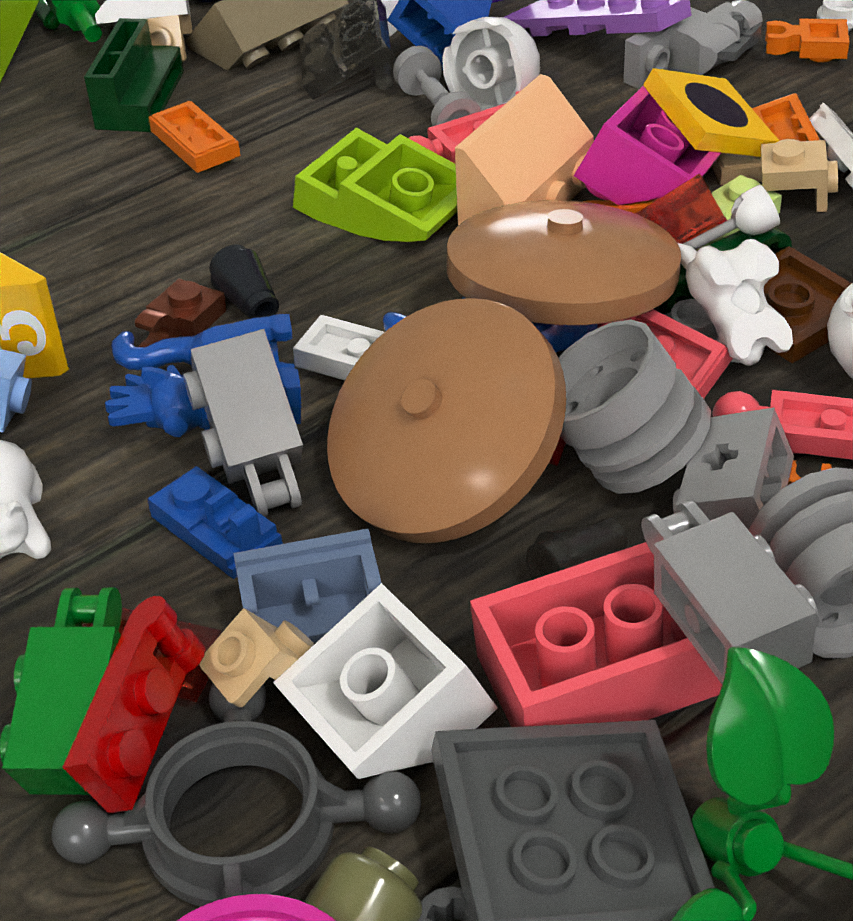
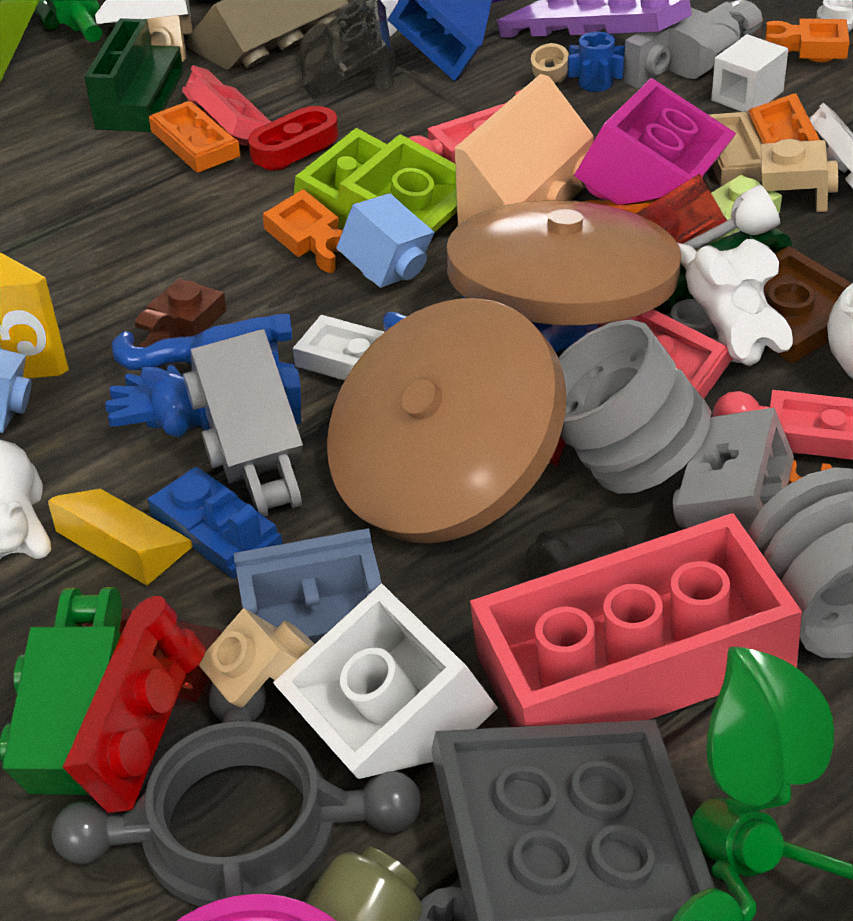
(118, 533): none -> yellow slope
(224, 104): none -> coral hinge
(243, 281): black cone -> none
(293, 137): none -> red plate
(305, 226): none -> orange plate
(385, 240): none -> light blue brick
(419, 72): light grey wheel -> none
(490, 60): white cylinder -> none
(550, 53): none -> tan hinge
(596, 61): none -> blue gear
(709, 112): yellow tile -> none
(728, 588): light grey brick -> none
(749, 73): none -> white brick

